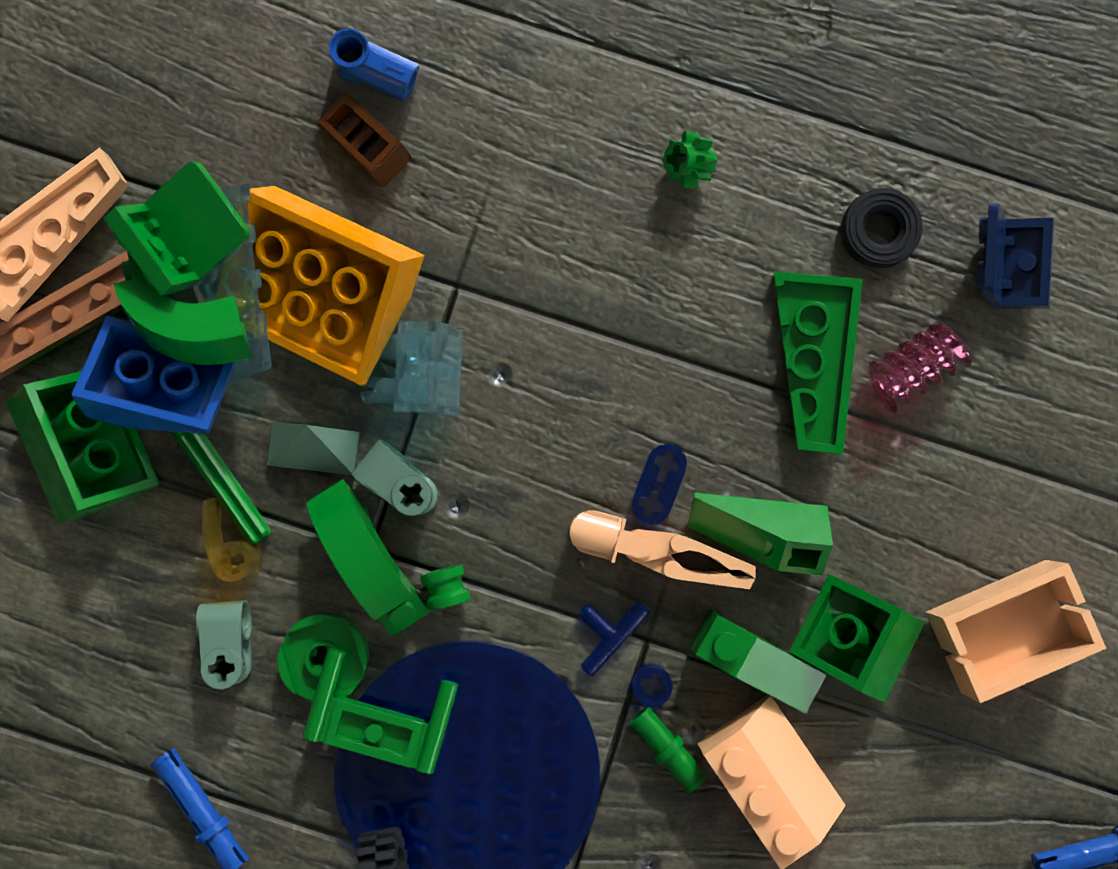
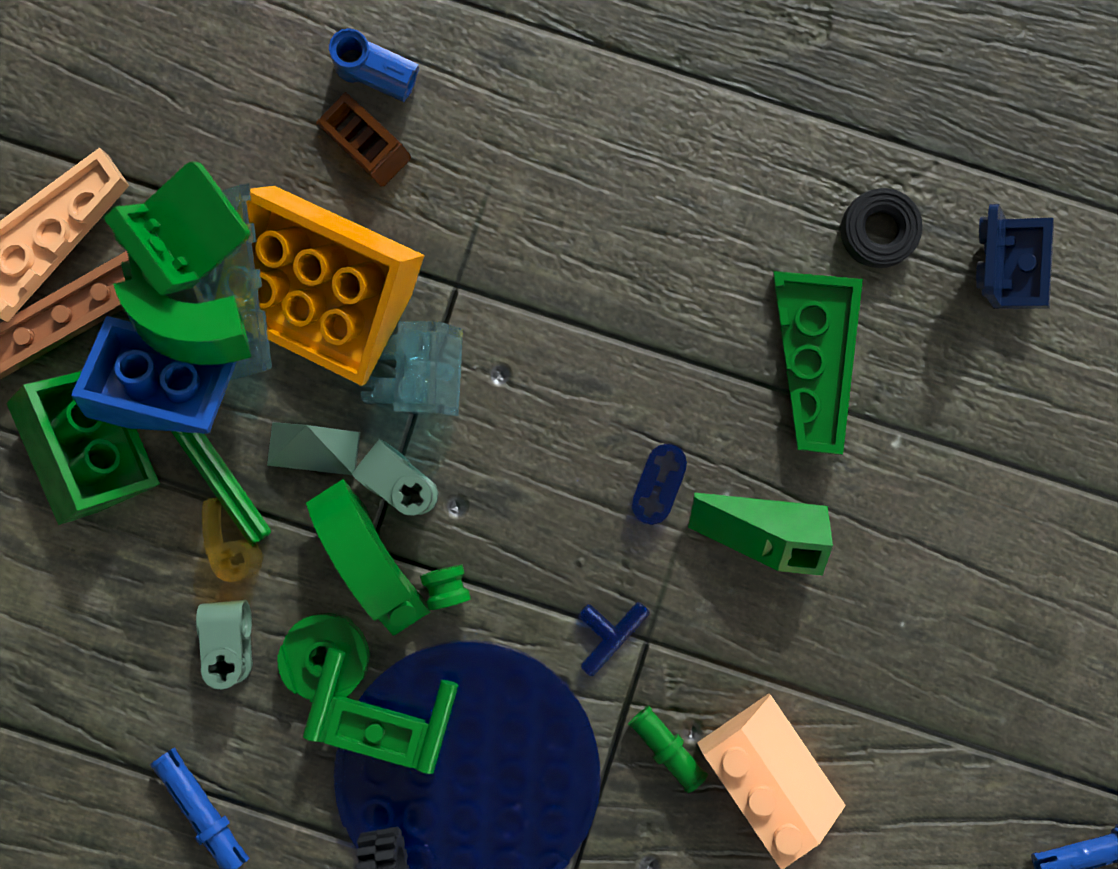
(605, 535): light nougat arm -> none
(657, 697): clear blue bush -> none
(690, 160): green gear -> none
(757, 661): green slope -> none
(857, 637): green slope -> none
(915, 362): clear pink piece -> none
(1015, 630): light nougat piece -> none

